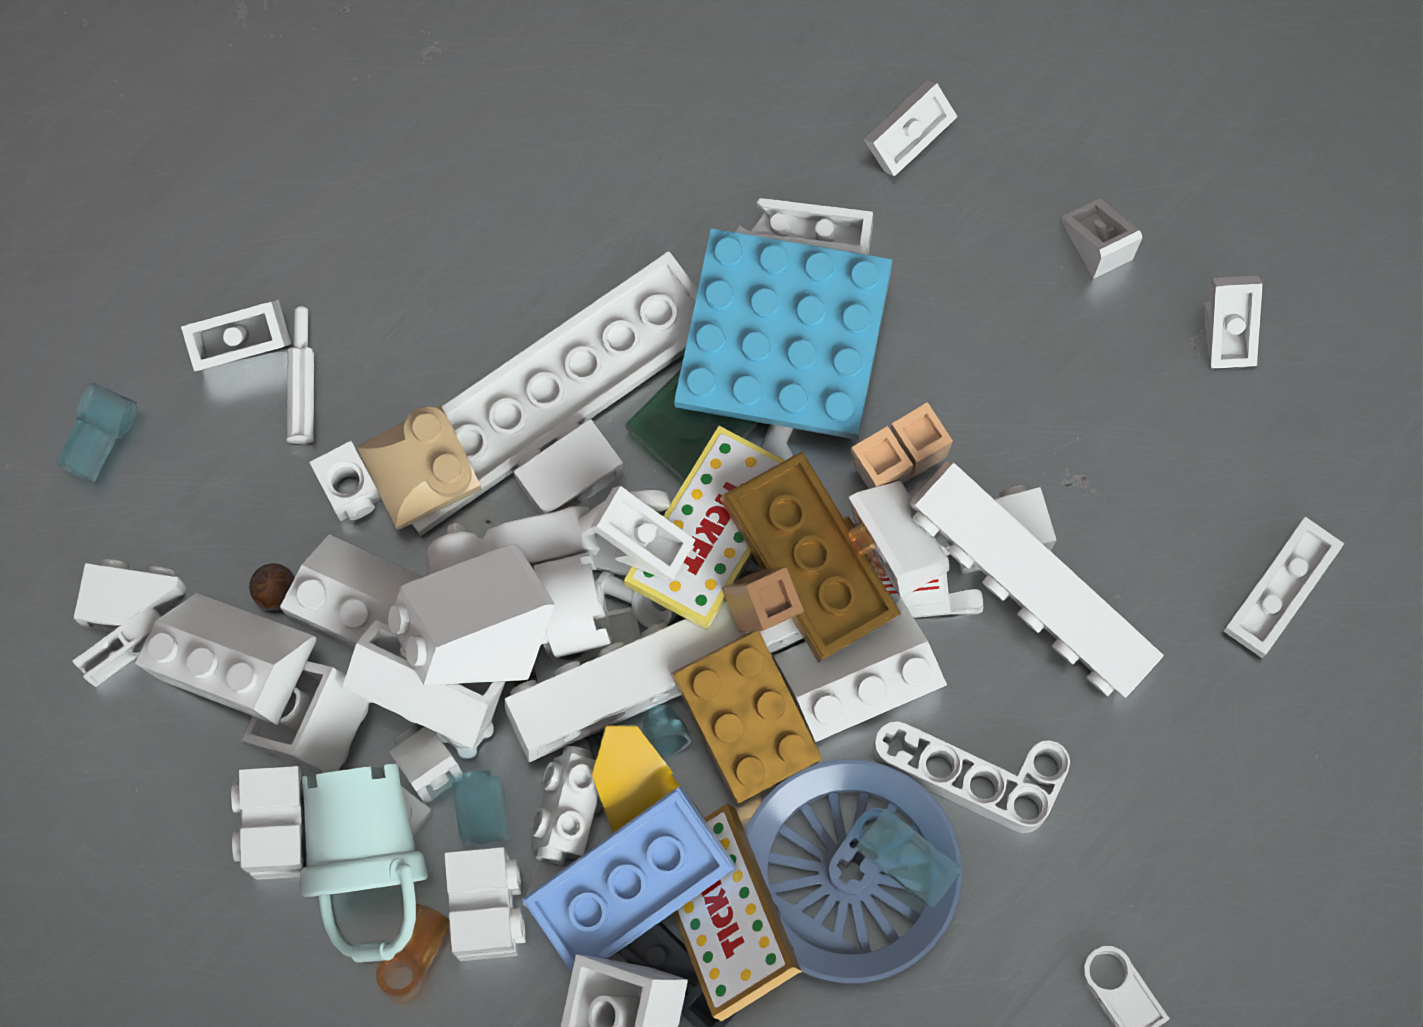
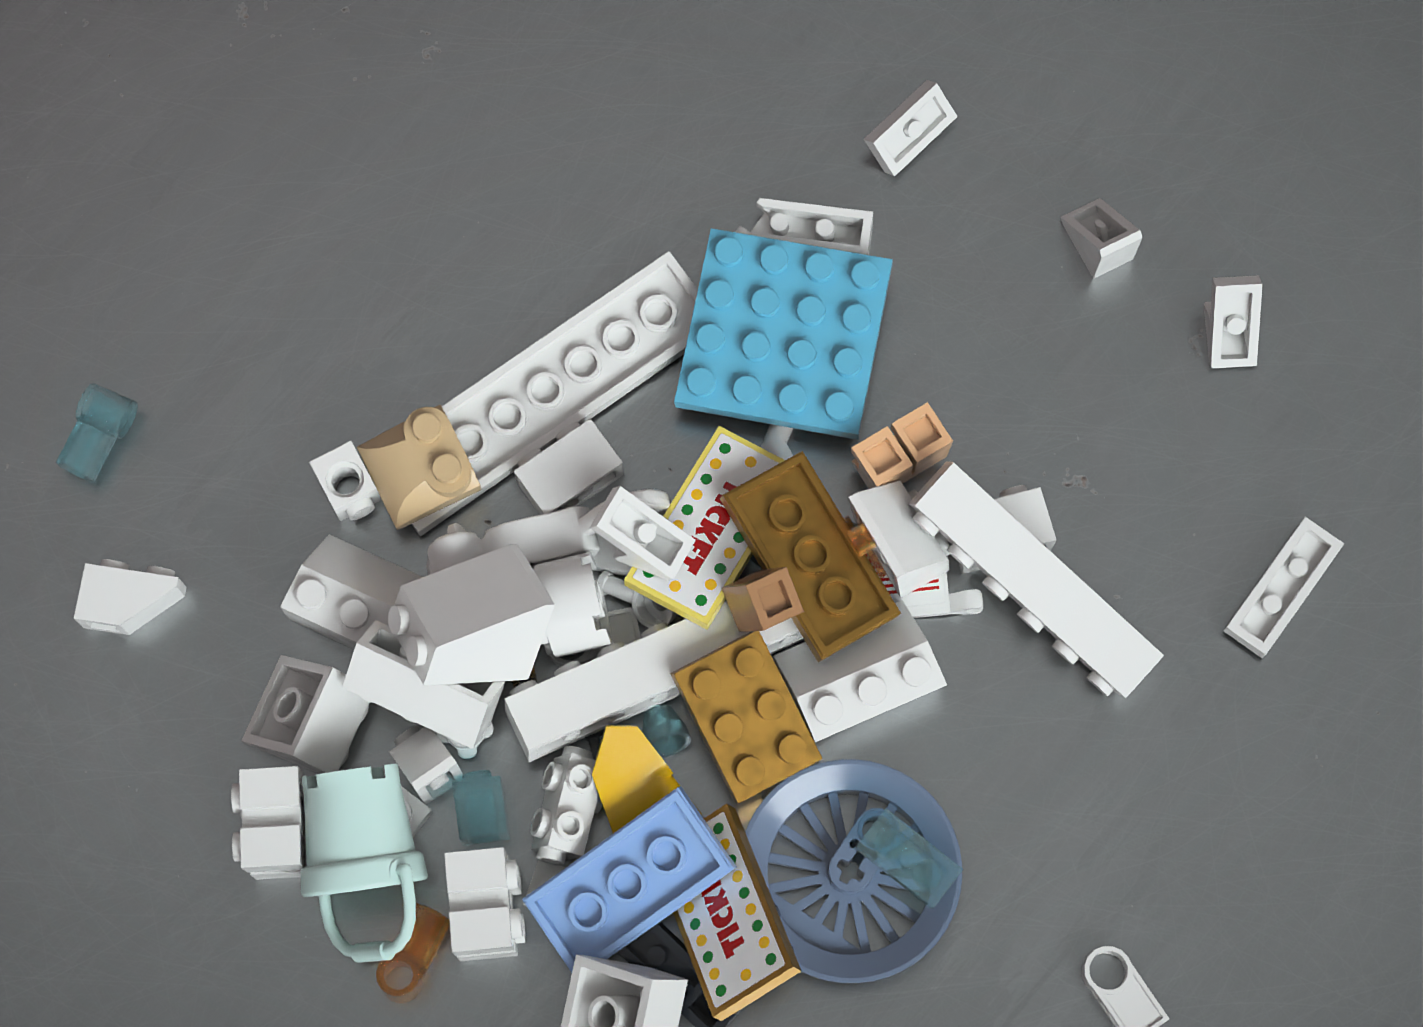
(116, 648): white piece -> none
(227, 656): white slope -> none
(236, 335): white brick -> none
(270, 585): reddish brown plate -> none
(300, 383): white axle -> none
(679, 434): clear green plate -> none
(966, 767): white beam -> none

